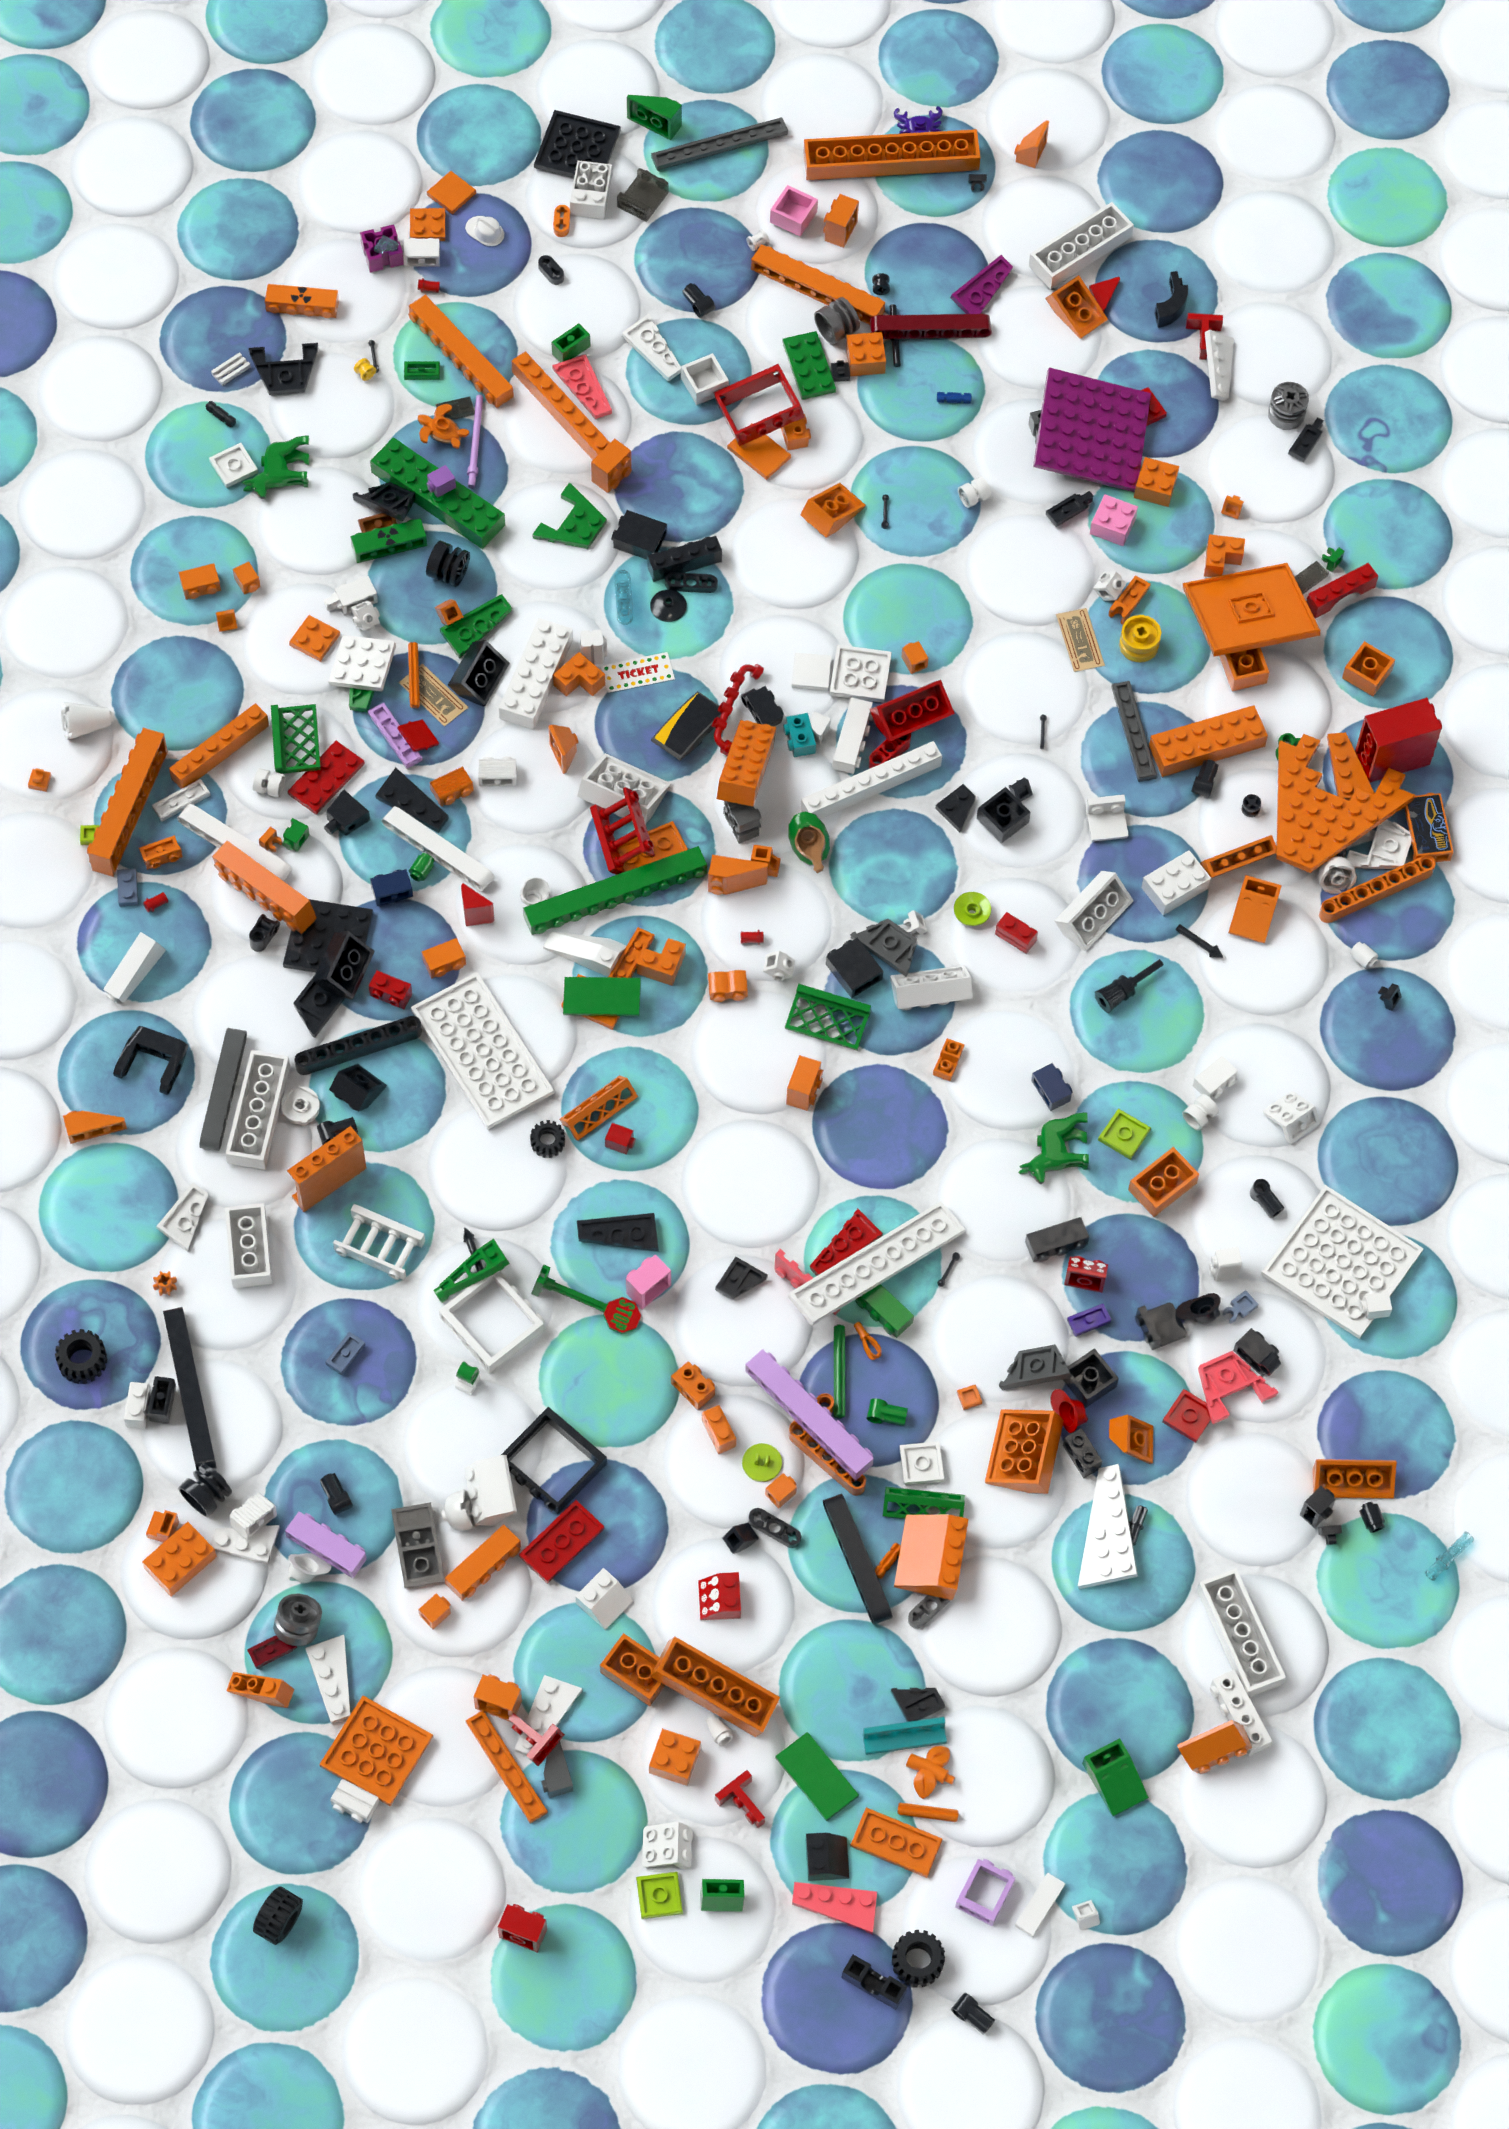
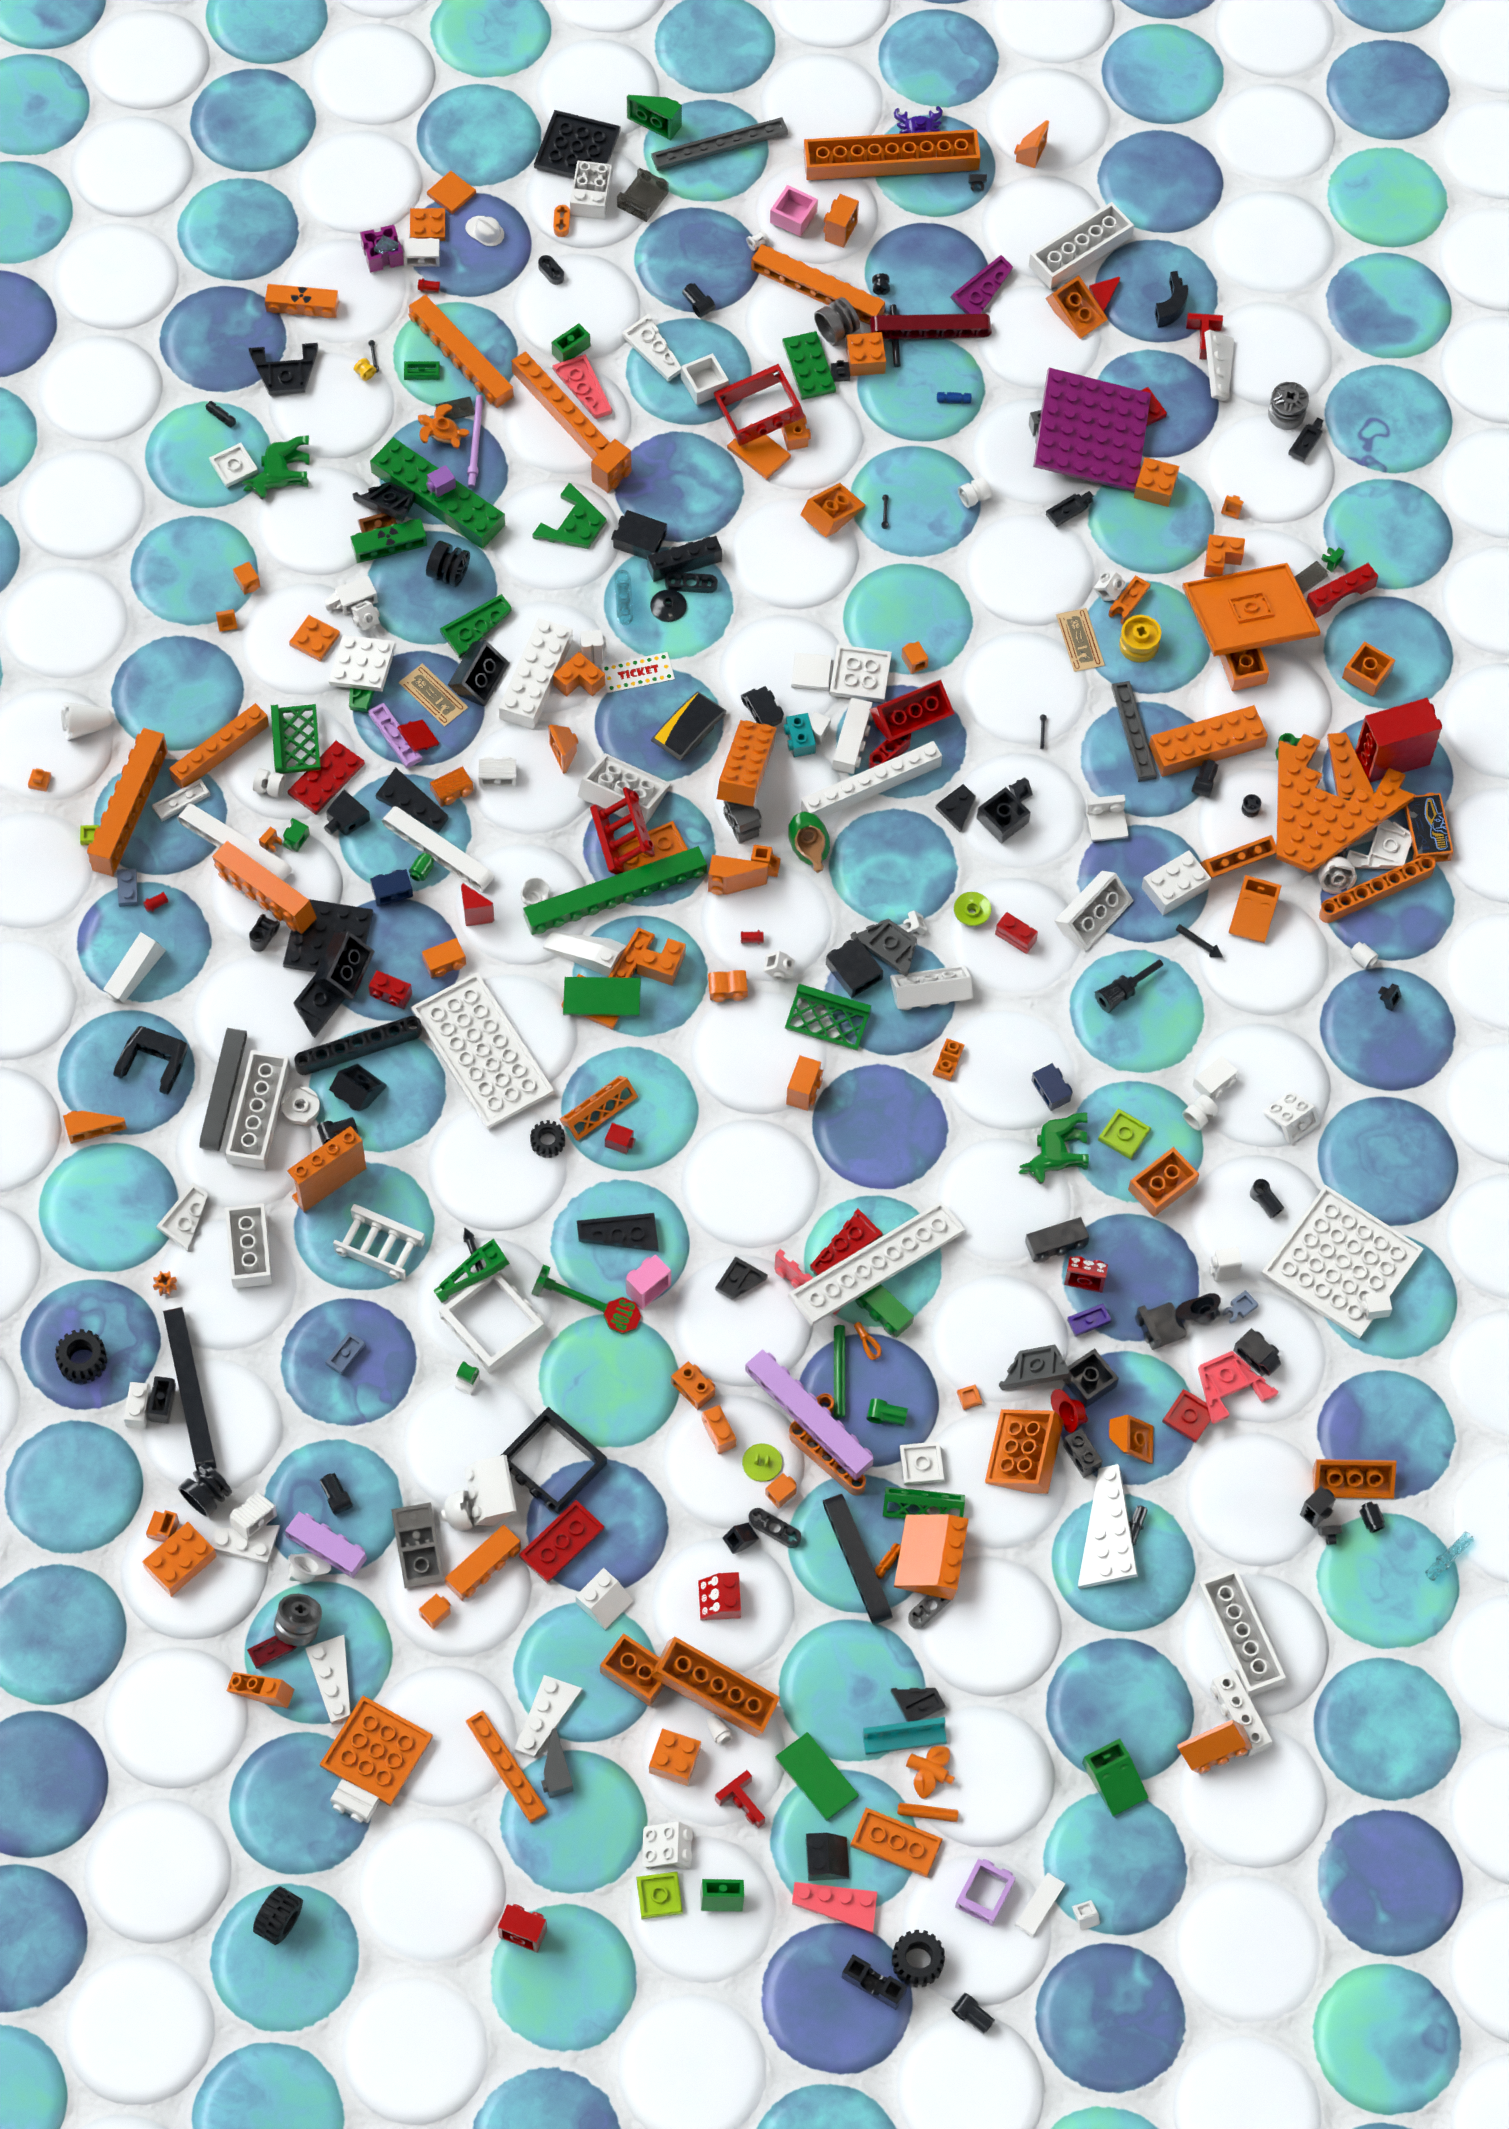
(160, 852): orange bracket -> none
(199, 581): orange brick -> none
(228, 367): white tile -> none
(413, 675): orange axle -> none
(448, 612): orange brick -> none
(497, 1697): orange brick -> none
(542, 1744): bracket -> none
(726, 708): red bar -> none
(955, 1257): black hinge -> none
(1113, 520): bright pink piece -> none

